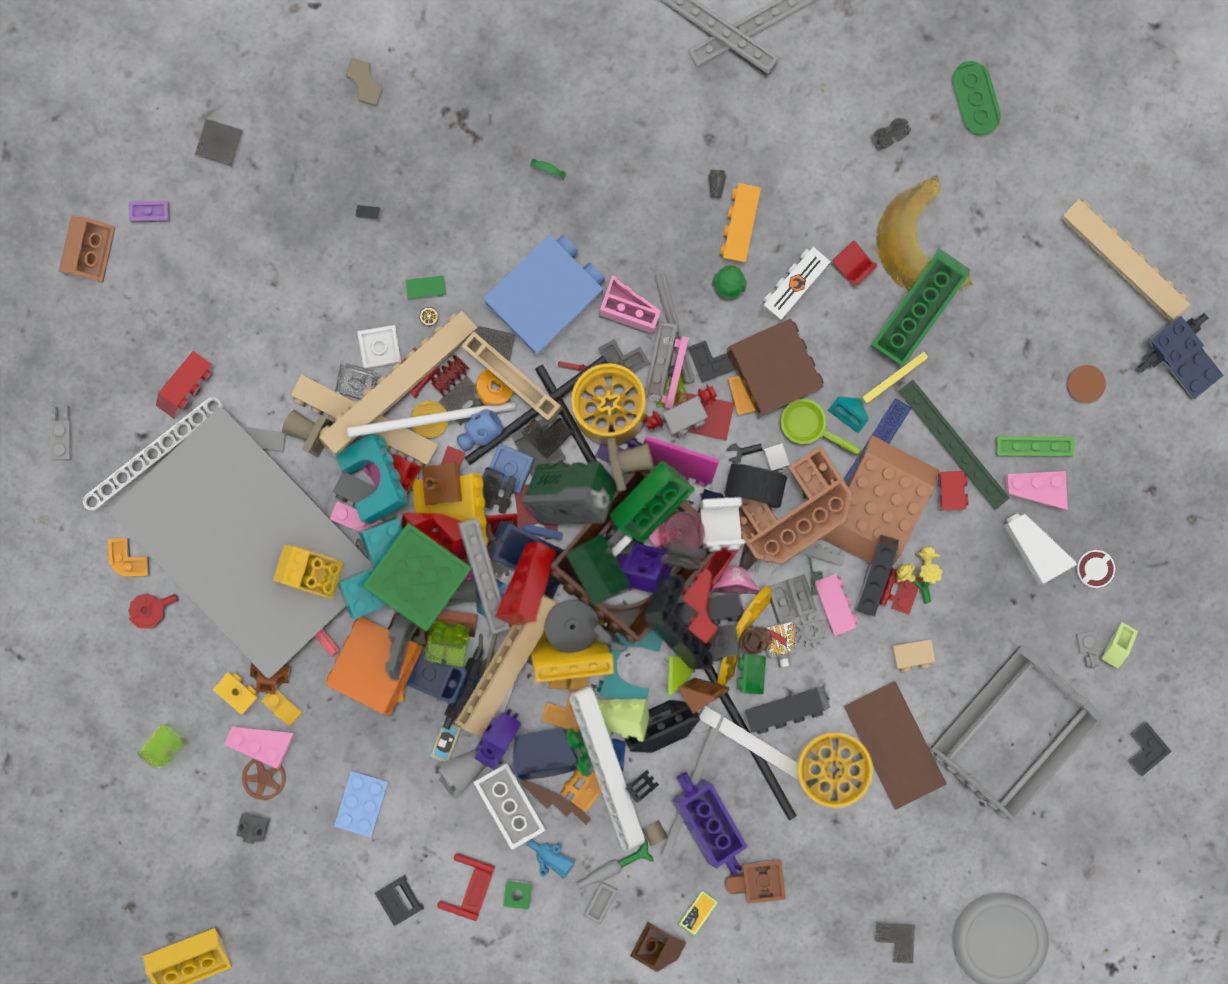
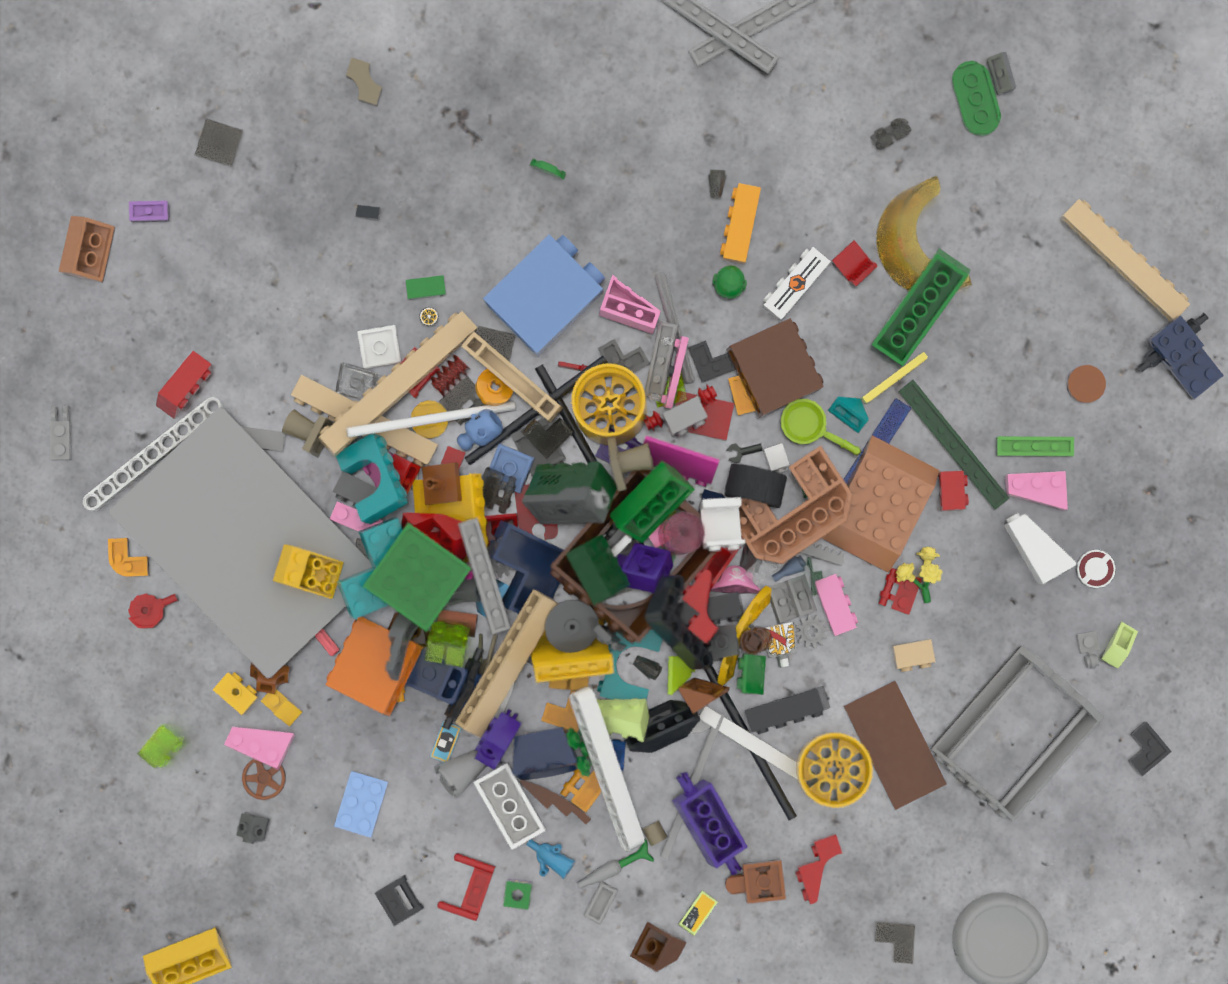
(527, 585): red wedge -> none
(543, 532): blue tile -> none
(648, 667): none -> clear smoke cone
(648, 781): black tile -> none
(683, 556): clear smoke plate -> none
(793, 566): none -> sand blue cone
(811, 873): none -> red arch
(877, 575): black brick -> none
(1001, 73): none -> flat silver plate

